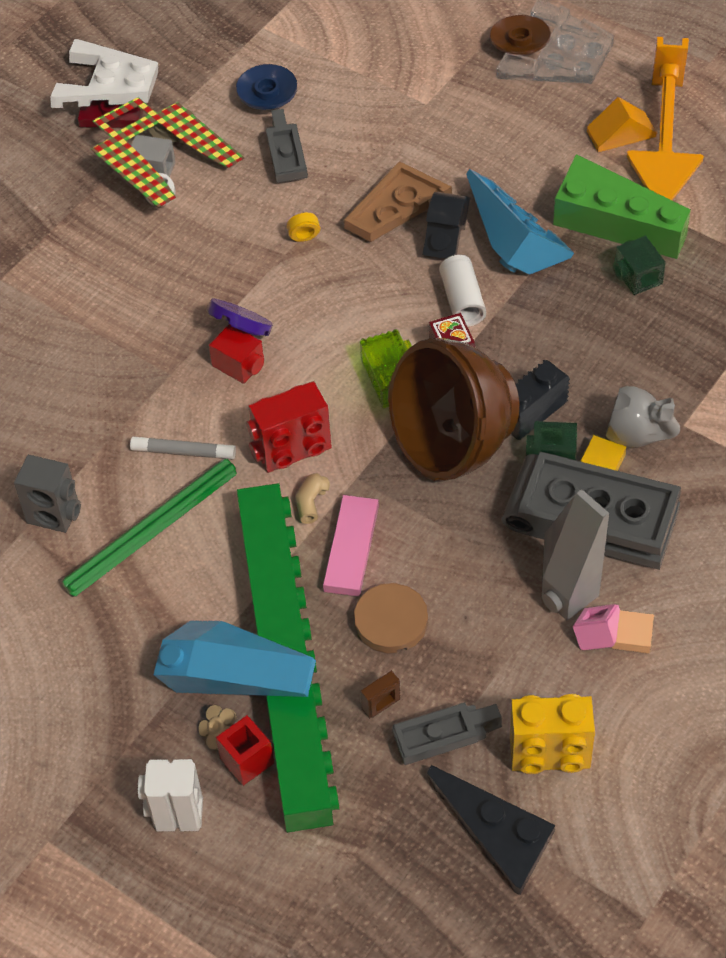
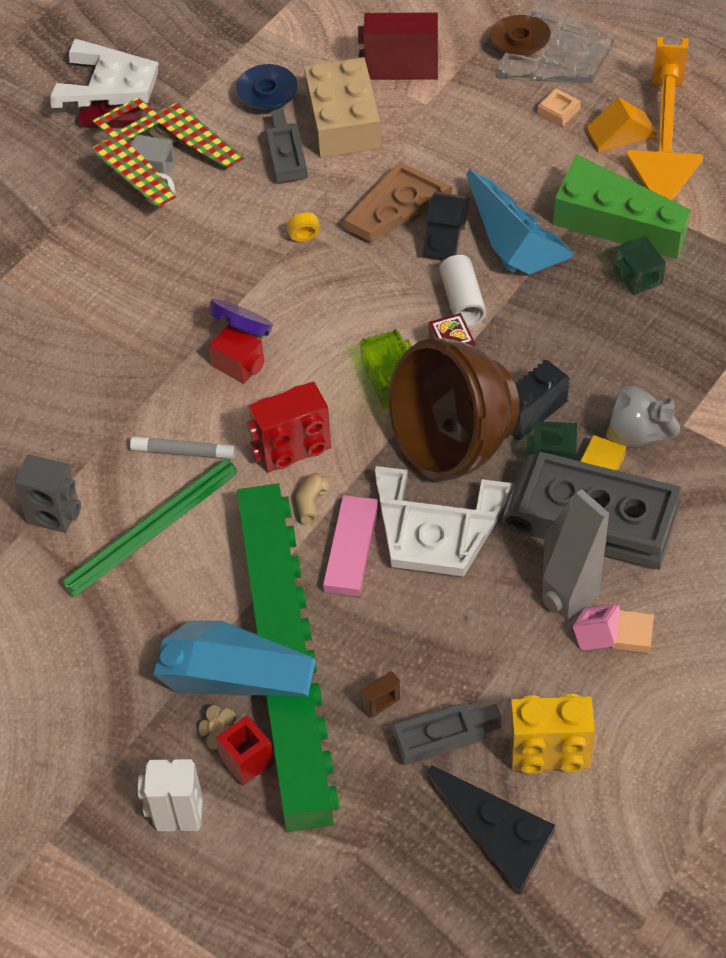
(342, 107): none -> tan brick
(391, 617): medium nougat tile -> none
(400, 45): none -> dark red brick
(436, 535): none -> white wing
(559, 107): none -> light nougat tile

